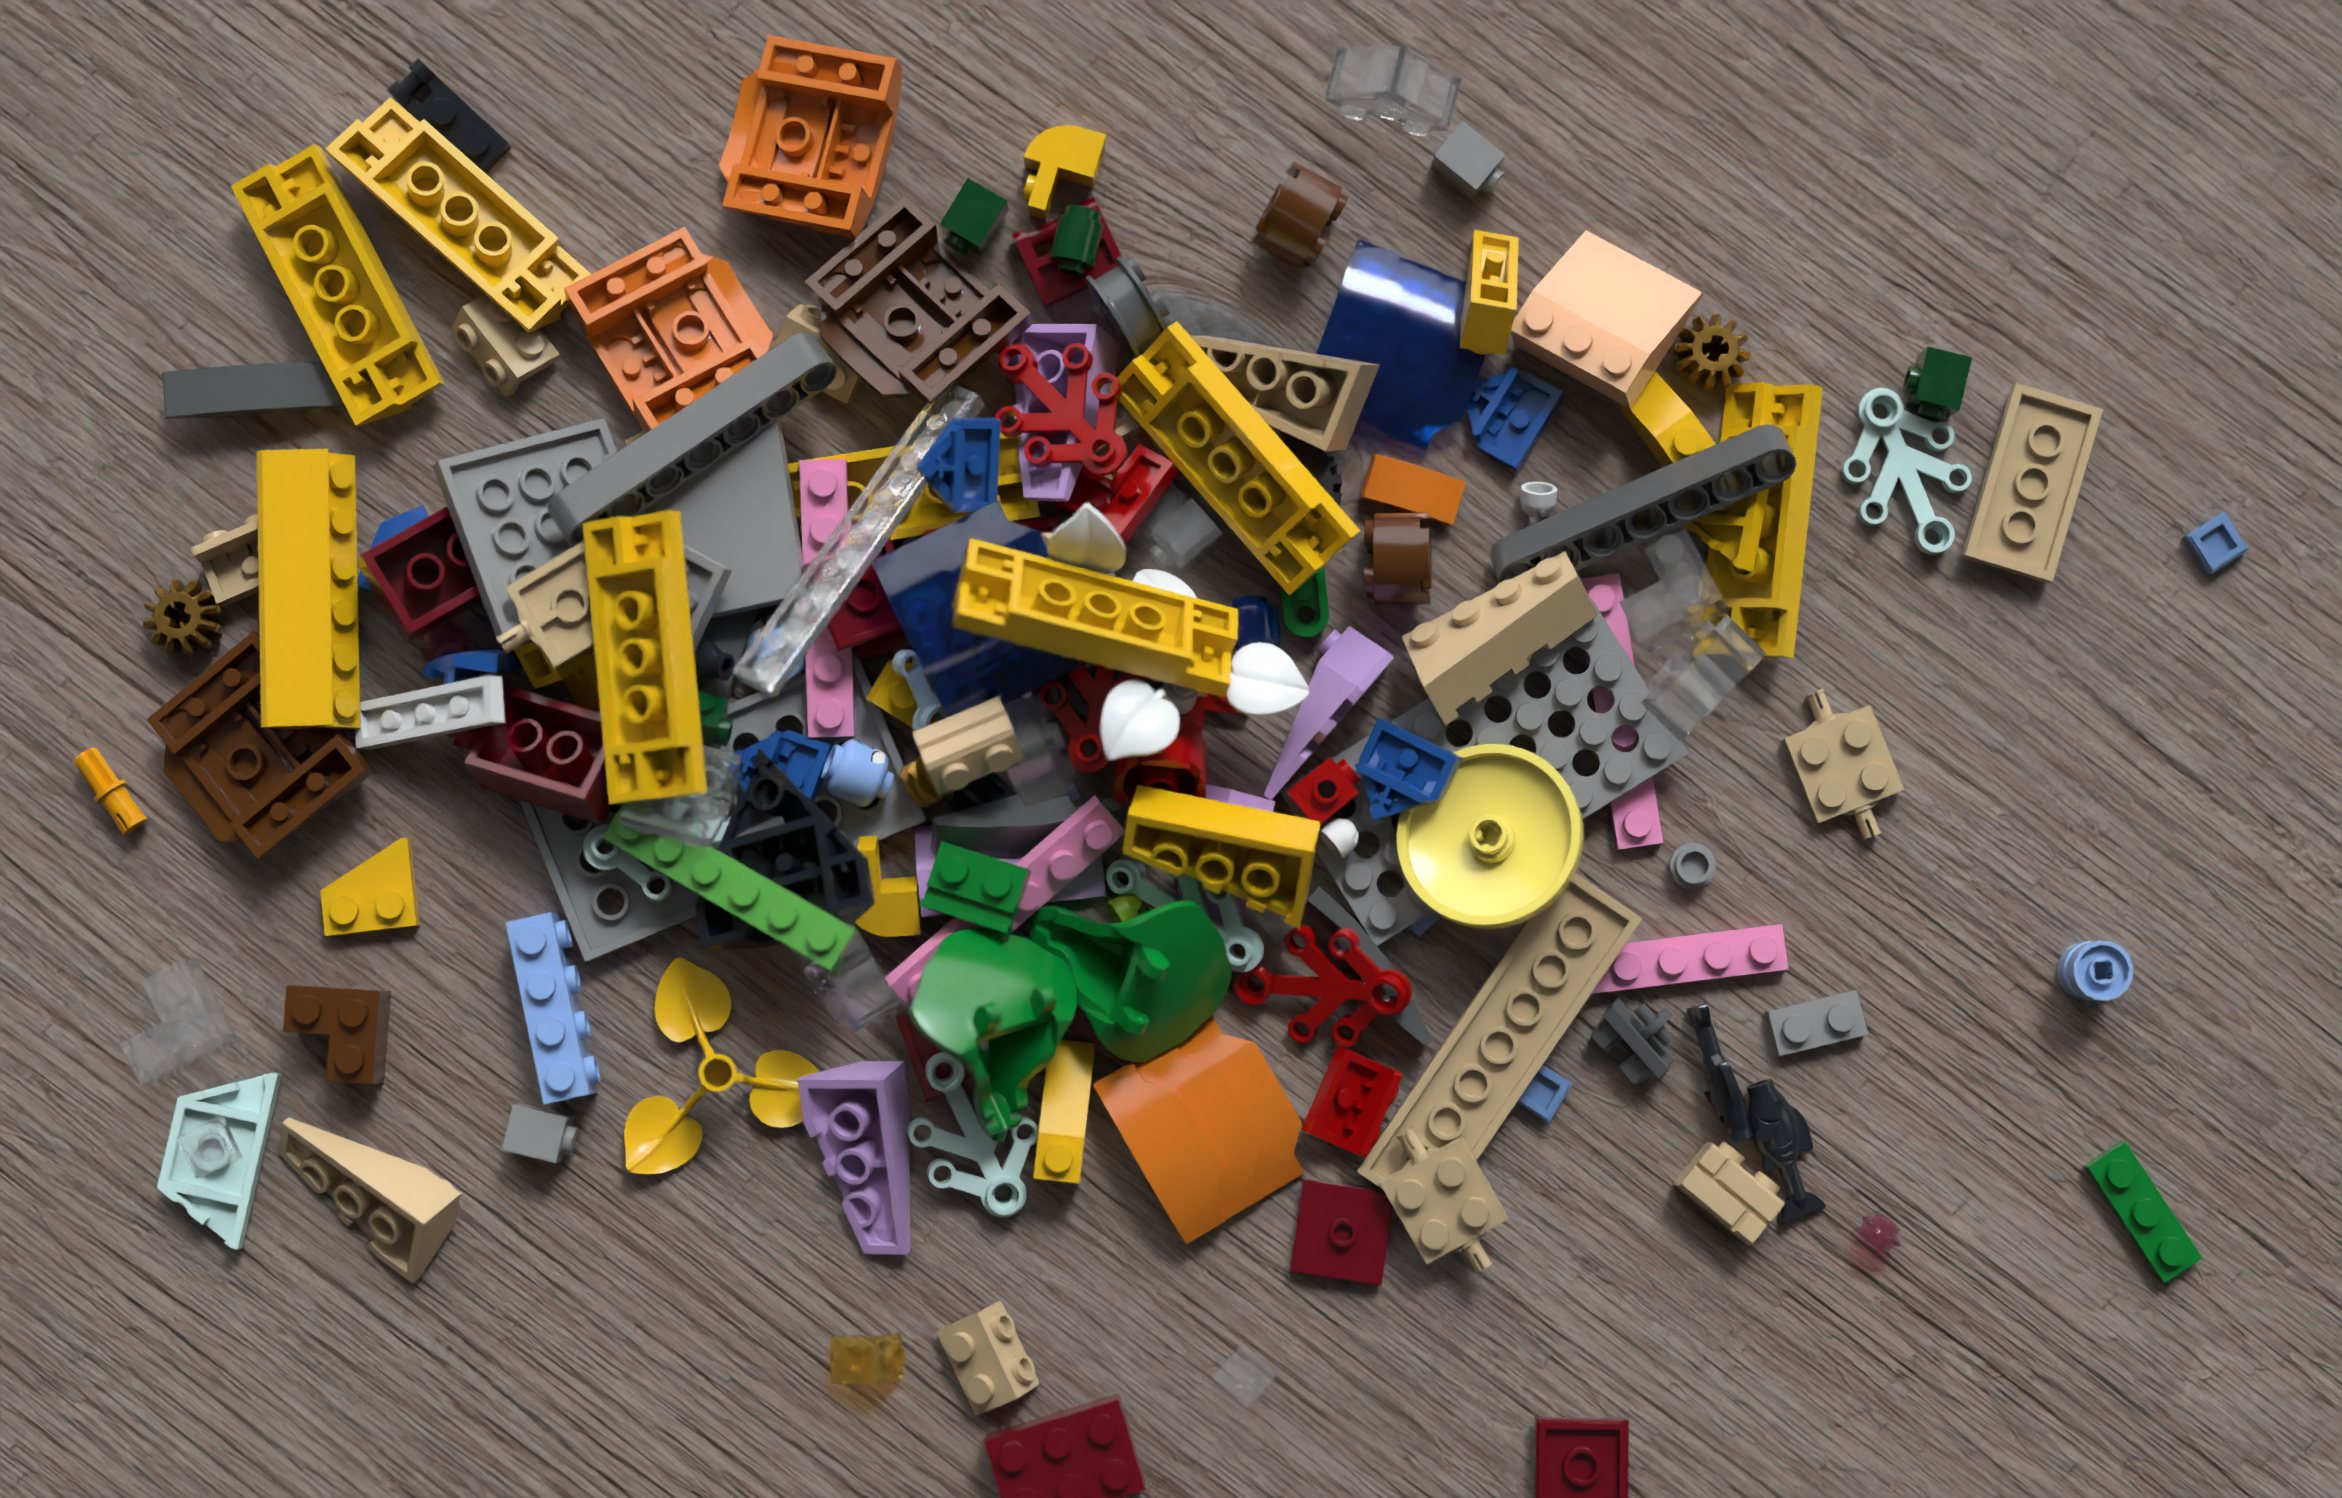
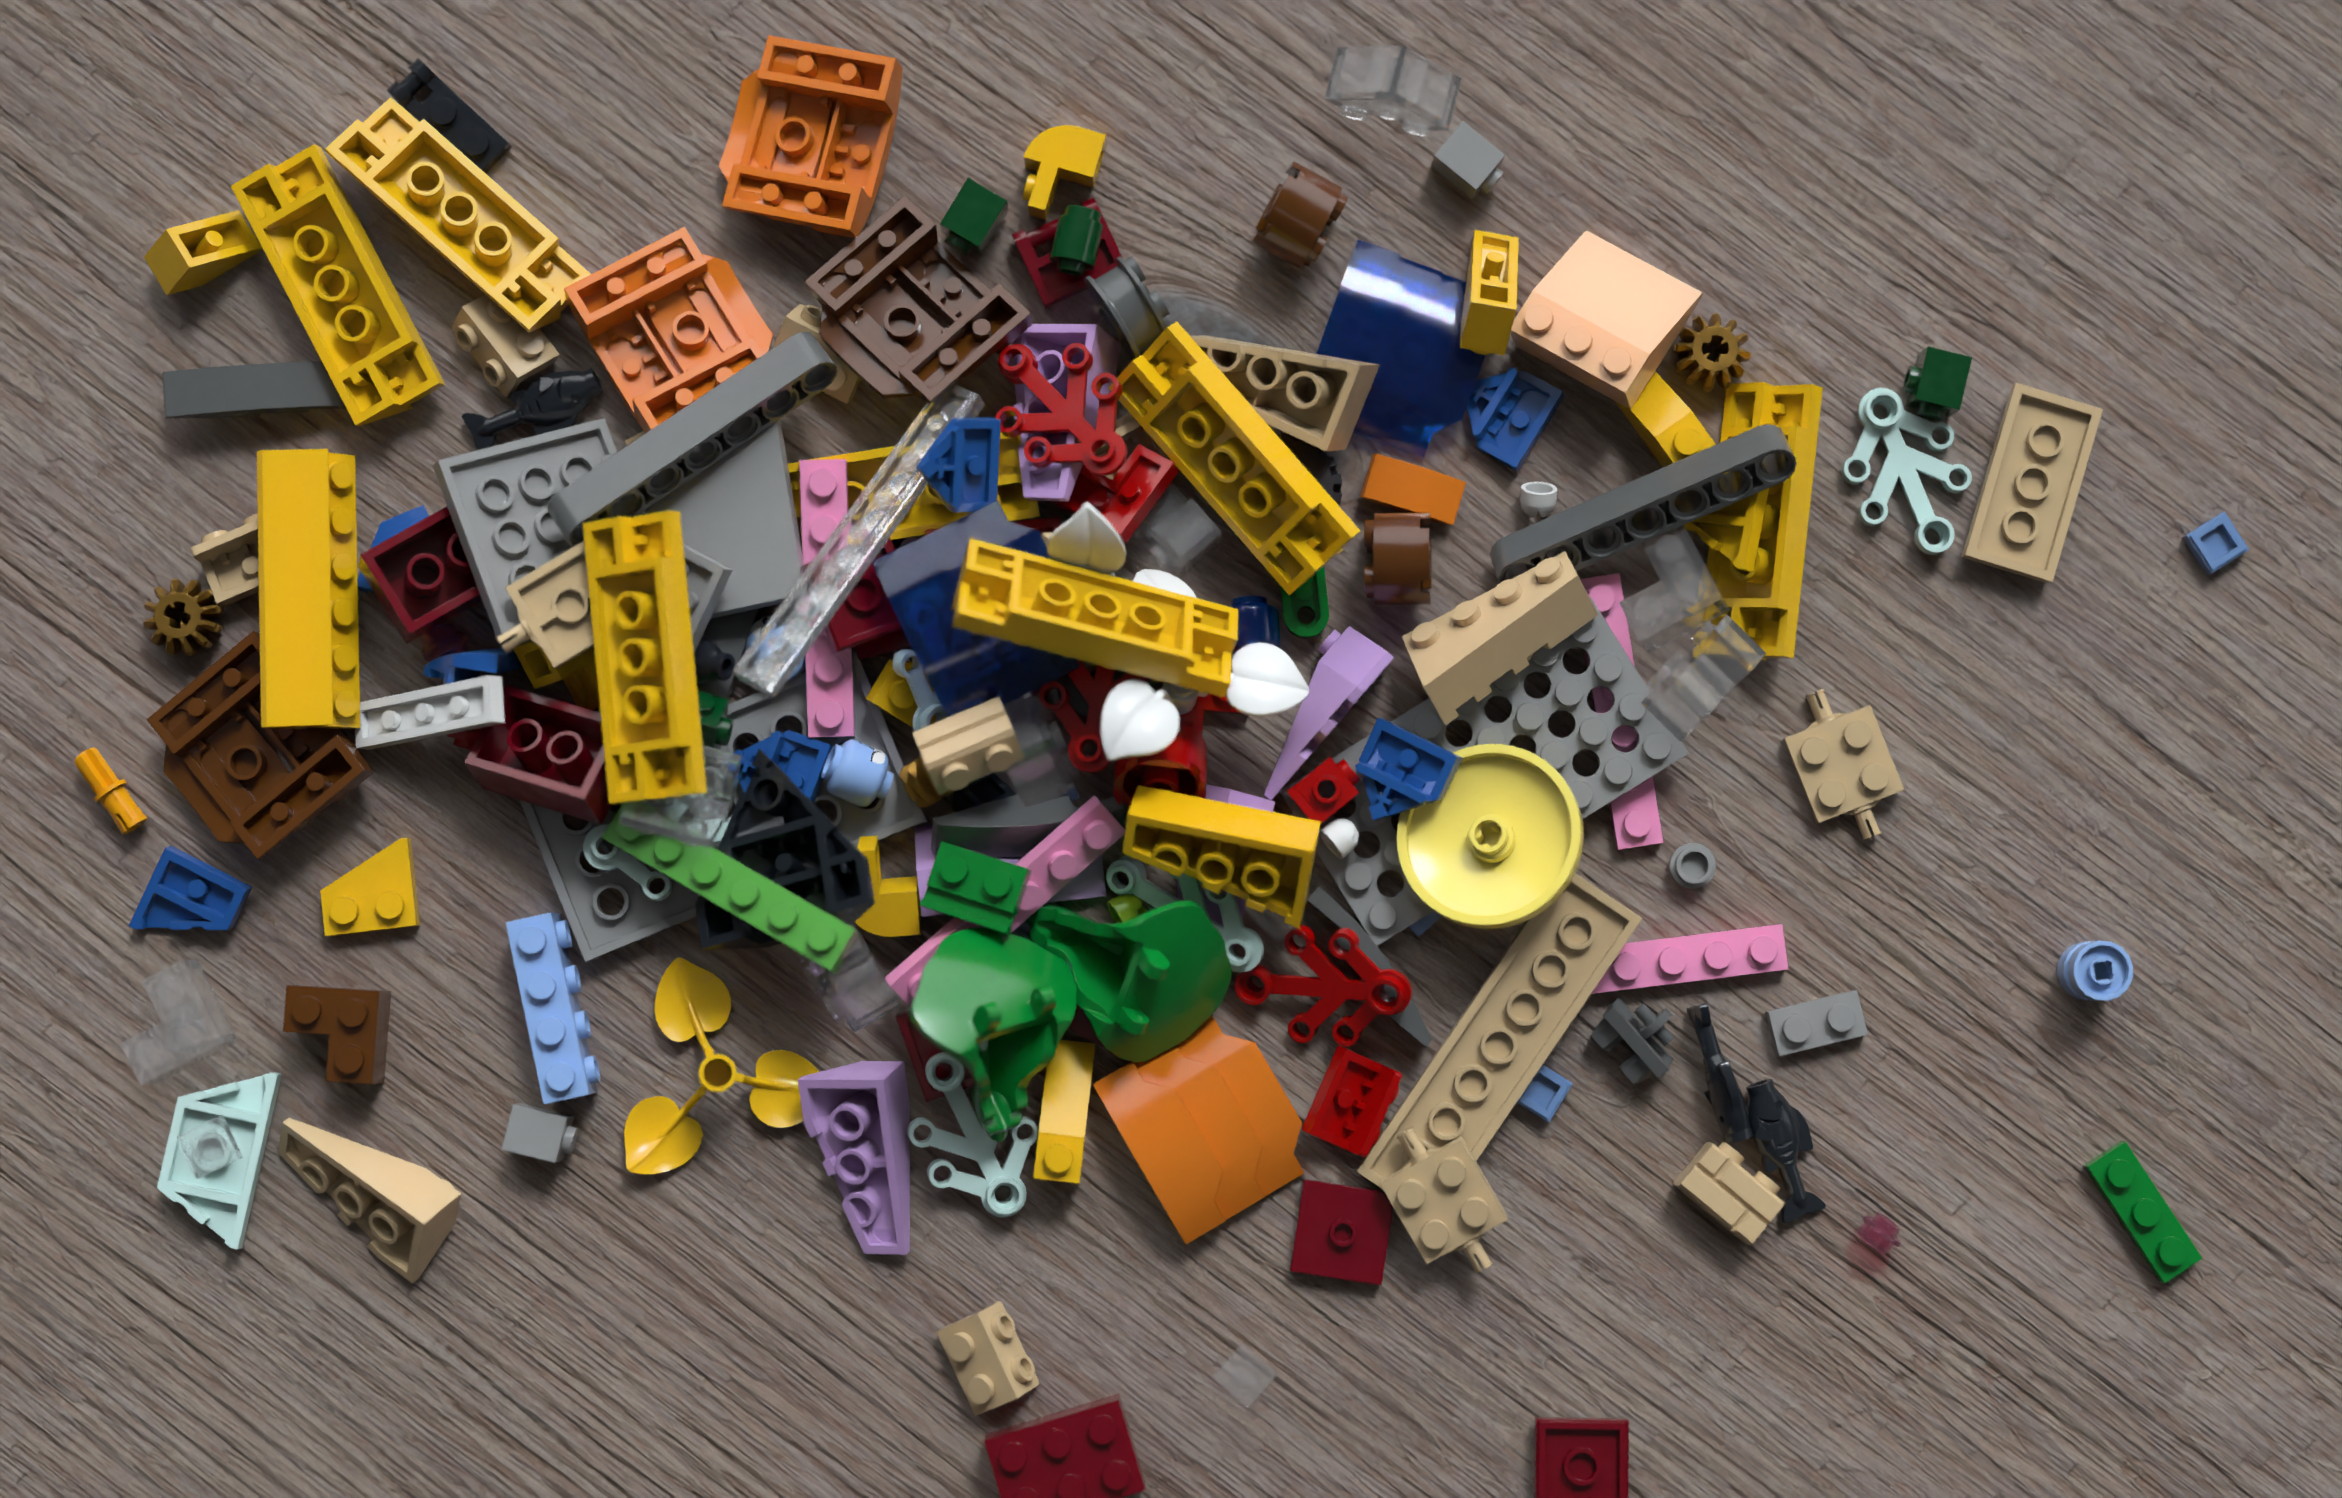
(189, 895): none -> blue wing
(201, 251): none -> yellow slope
(546, 404): none -> black animal
(866, 1359): clear yellow bracket -> none

